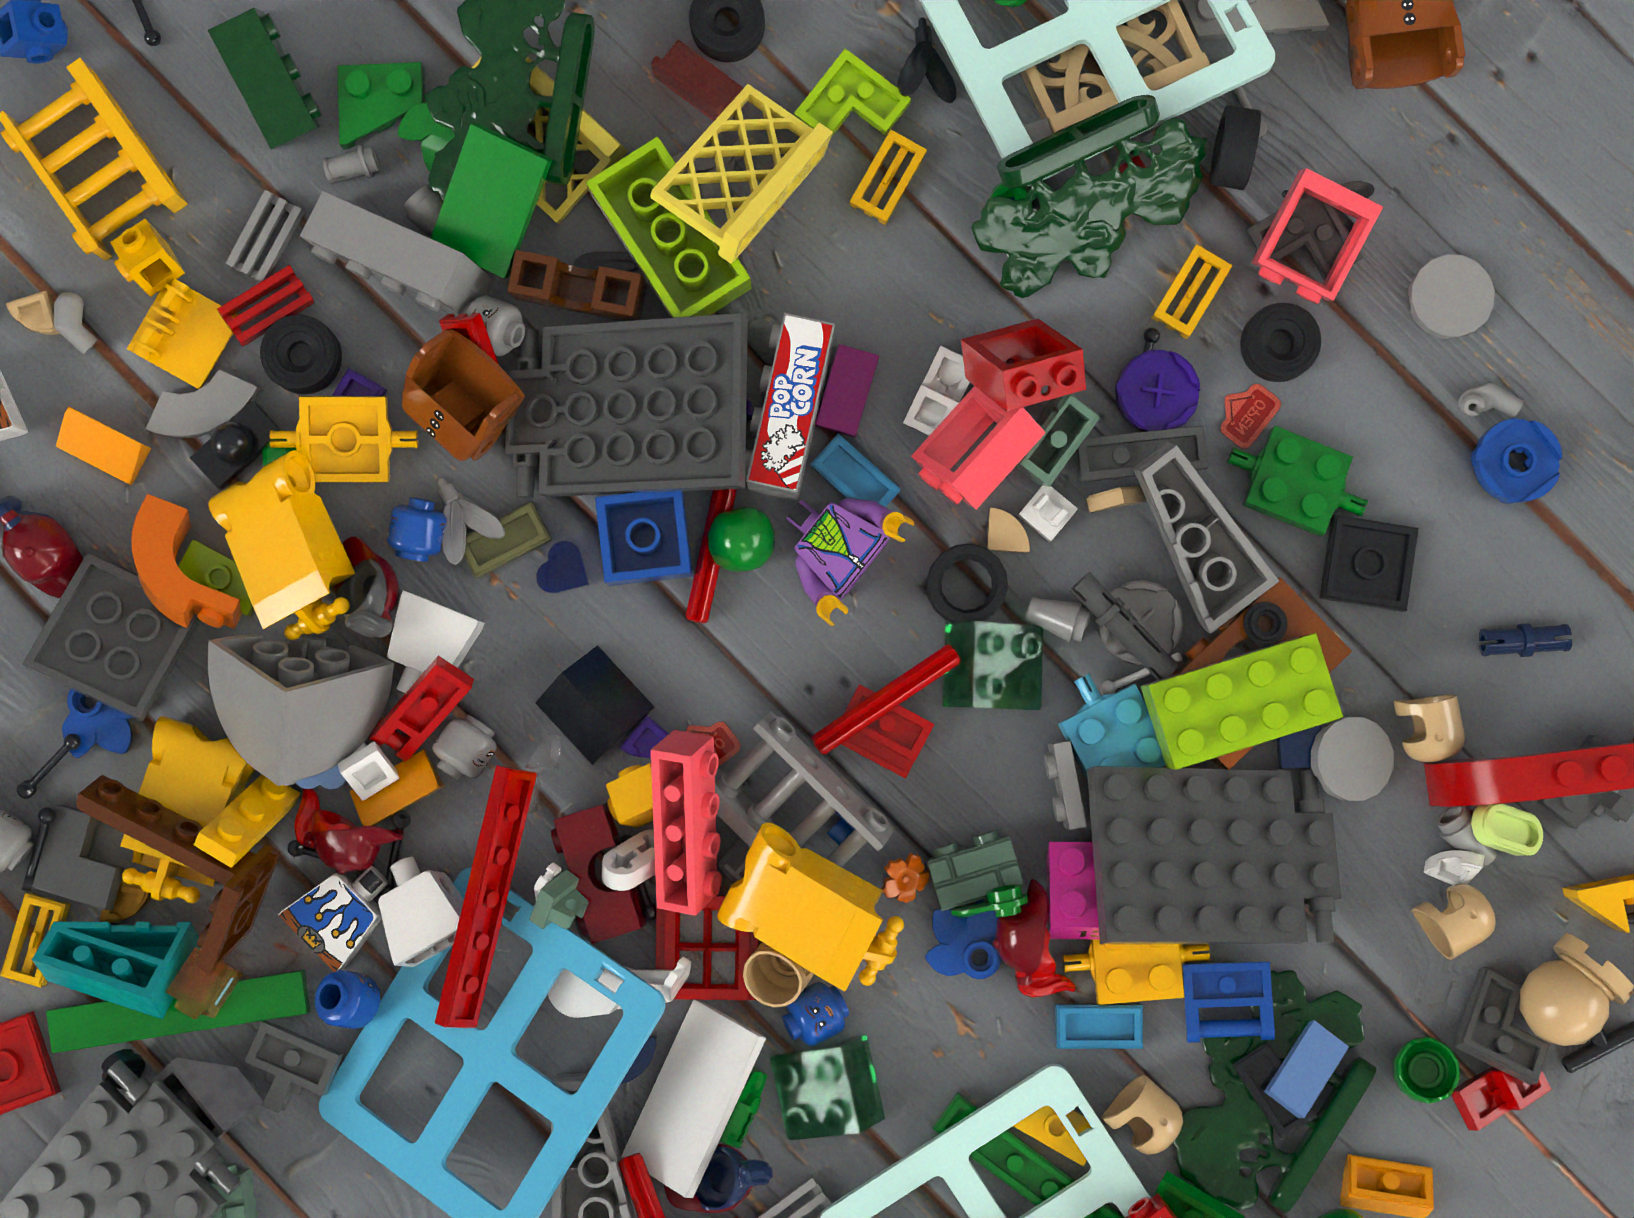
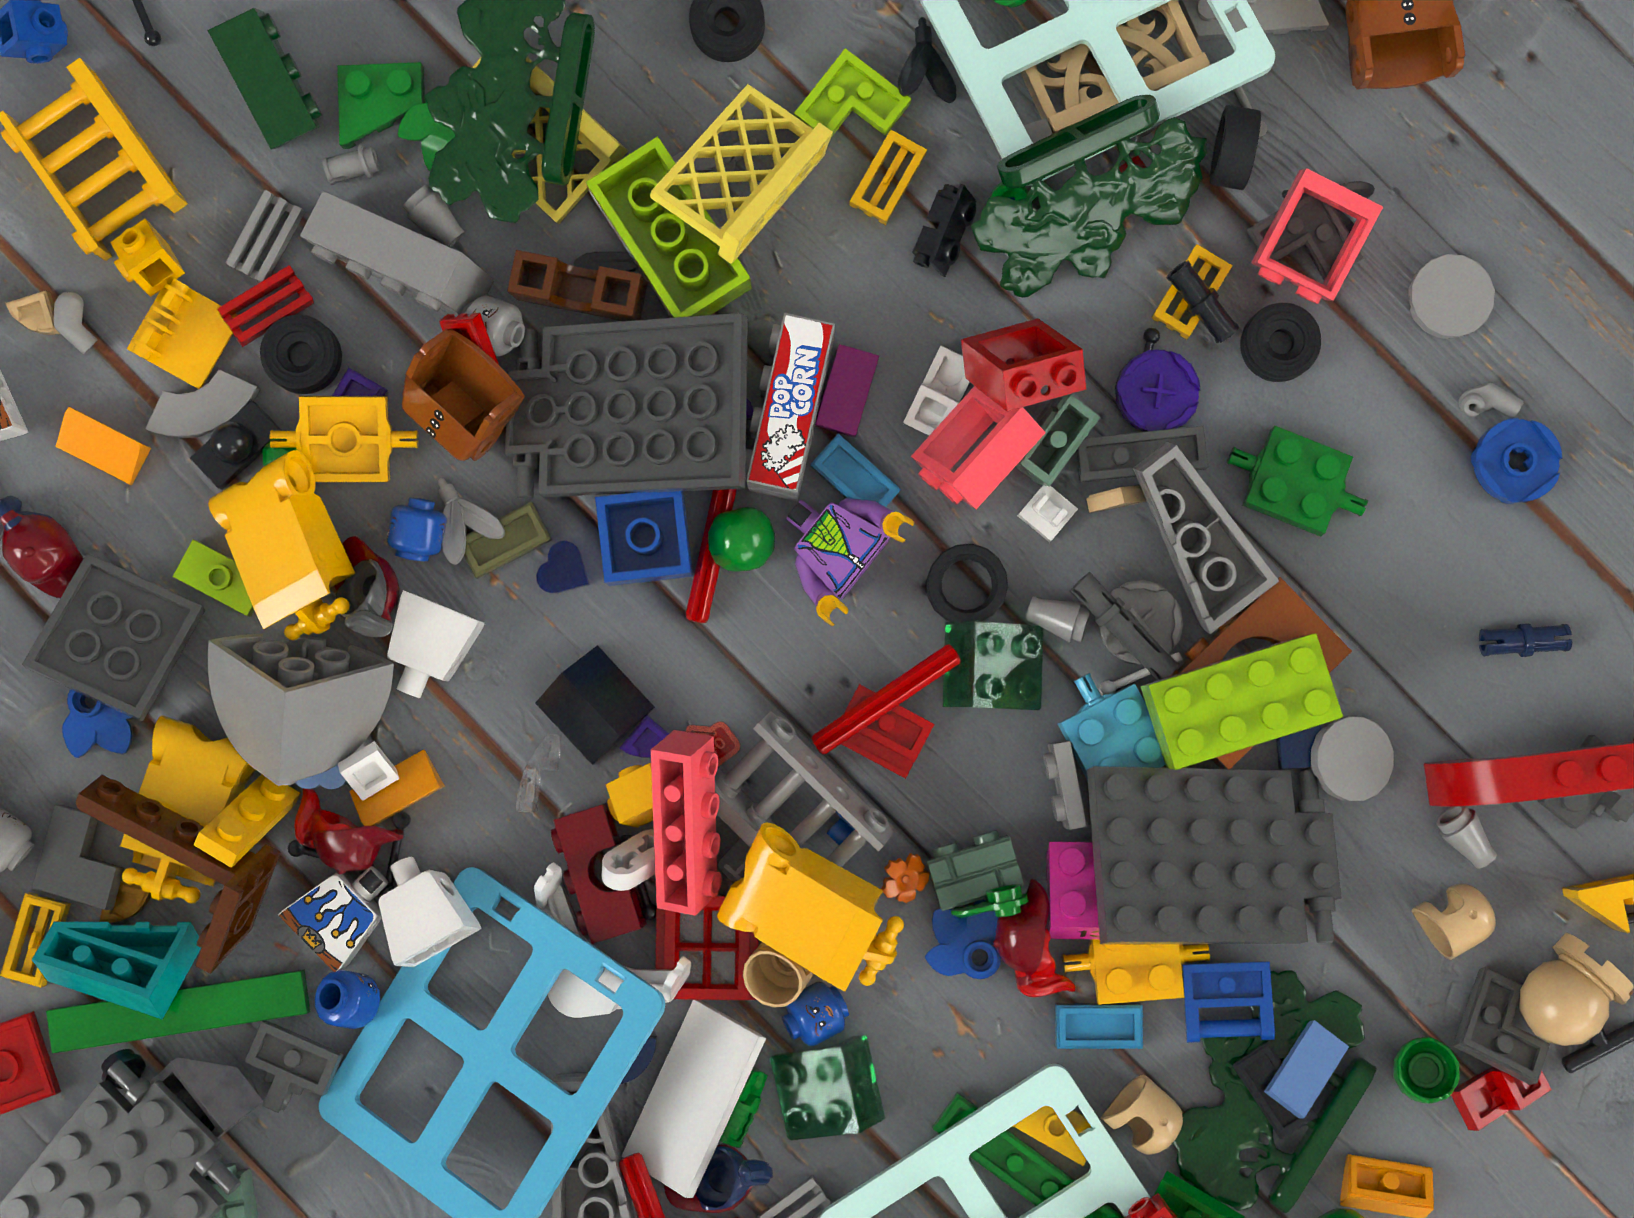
(28, 787): black hinge -> none
(46, 816): black hinge -> none
(155, 545): orange arch -> none
(201, 991): clear orange brick -> none
(422, 708): red plate -> none
(464, 747): light grey head -> none
(485, 897): red tile -> none
(491, 199): green tile -> none
(559, 902): sand green tile -> none
(695, 80): clear red panel -> none
(953, 211): none -> black hinge
(1006, 533): tan tile -> none
(1202, 301): none -> black pin
(1248, 414): clear red sticker -> none
(1277, 618): black plate -> none
(1369, 563): black tile -> none
(1436, 727): tan helmet -> none
(1454, 866): white tile -> none
(1507, 829): yellowish green tile -> none

